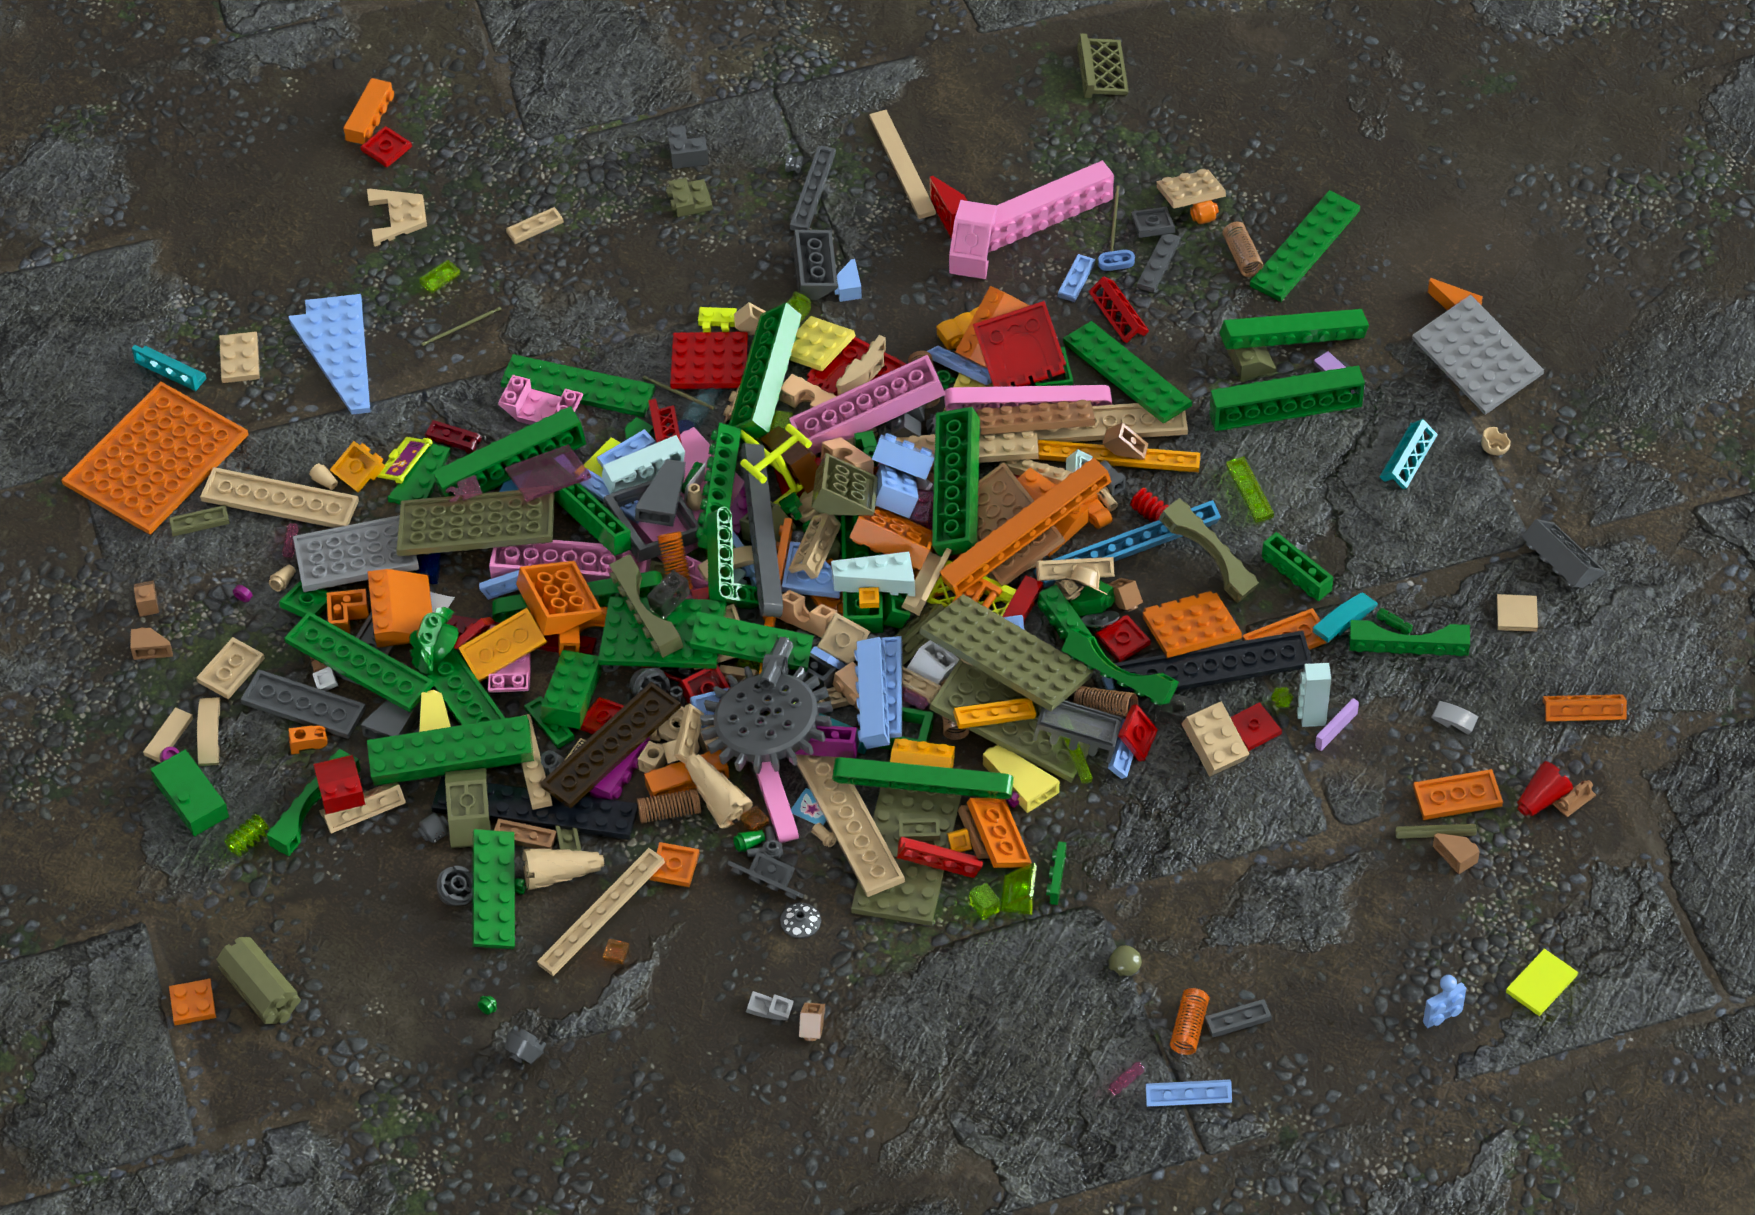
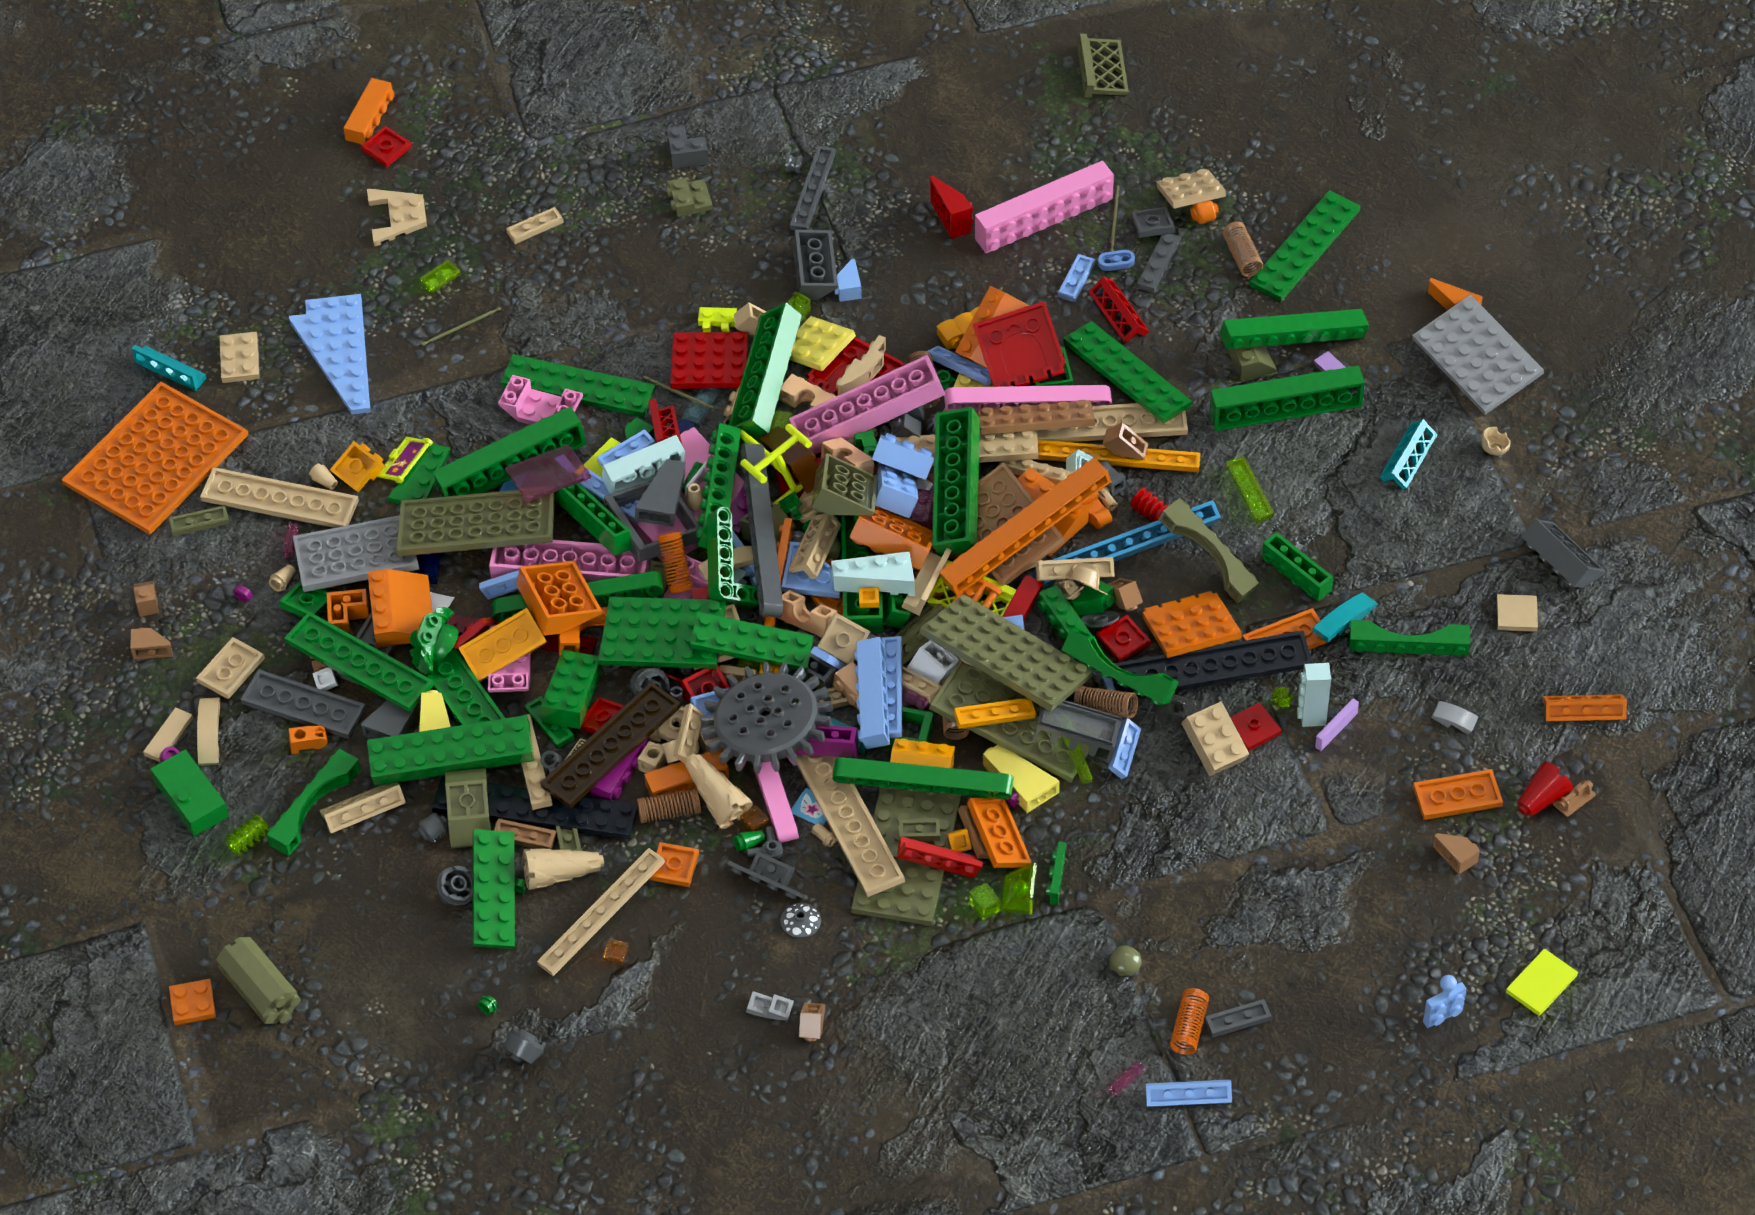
(339, 784): red slope -> none
(453, 436): dark red plate -> none
(466, 488): clear pink plate -> none
(662, 632): olive arch -> none
(668, 594): clear smoke brick -> none
(775, 663): dark grey piece -> none
(902, 164): tan tile -> none
(971, 239): bright pink slope -> none
(1138, 732): red plate -> none
(1394, 621): green axle -> none
(1431, 830): olive axle -> none

